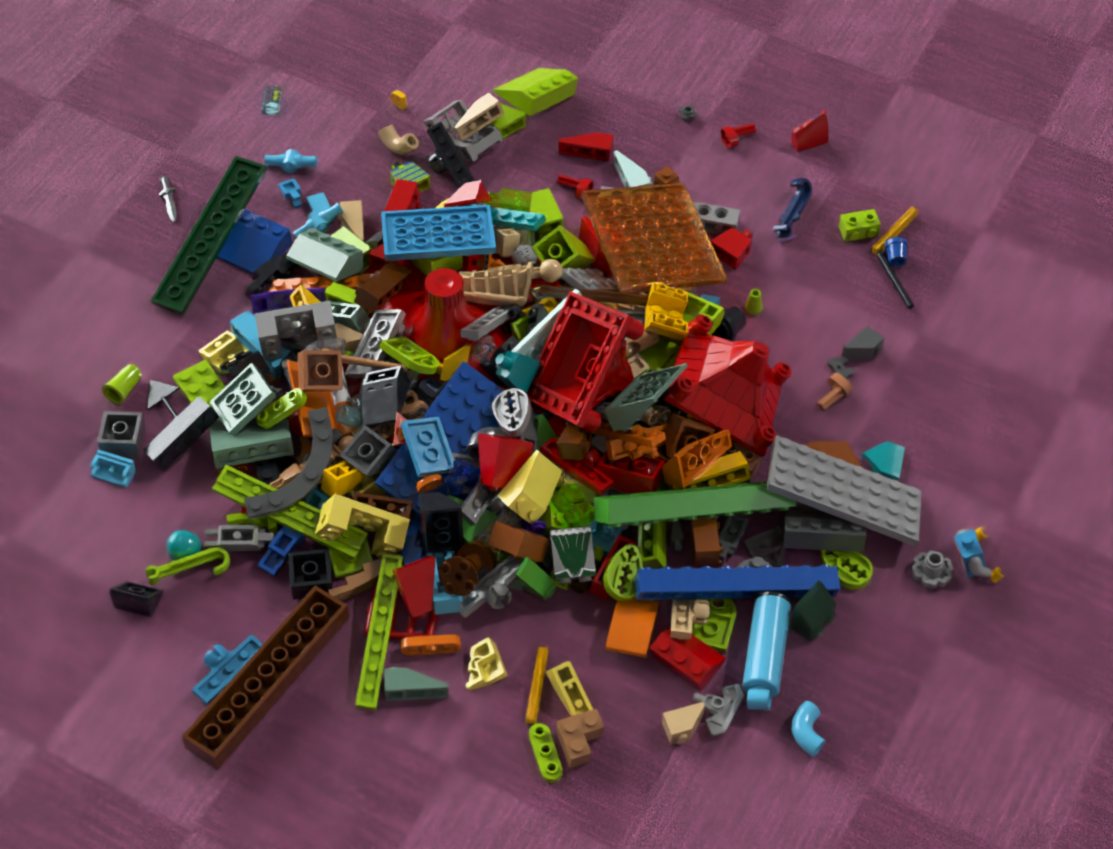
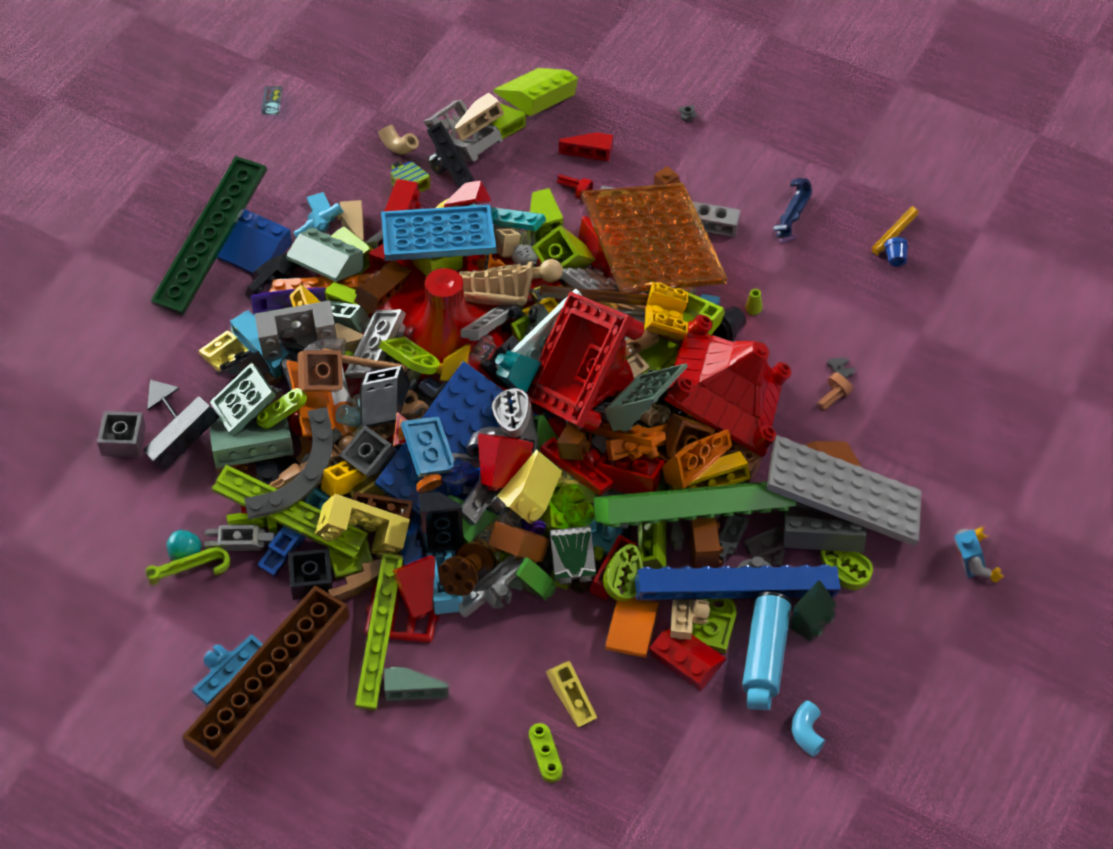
(112, 468): medium azure hinge -> none
(121, 385): lime plant -> none
(136, 598): black slope -> none
(167, 192): flat silver sword -> none
(199, 381): lime plate -> none
(291, 161): medium azure pin -> none
(291, 190): dark azure plate -> none
(399, 99): yellow tile -> none
(430, 644): orange beam -> none
(485, 665): light yellow slope -> none
(511, 200): clear neon green hinge -> none
(537, 683): yellow axle -> none
(575, 732): medium nougat brick -> none
(629, 172): light aqua slope -> none
(682, 722): tan slope -> none
(721, 708): light grey piece -> none
(730, 135): red piece -> none
(733, 246): red torso -> none
(811, 133): red slope -> none
(859, 225): lime brick -> none
(864, 345): dark grey slope -> none
(886, 459): teal slope -> none
(894, 279): black bar -> none
(932, 569): light grey plant -> none

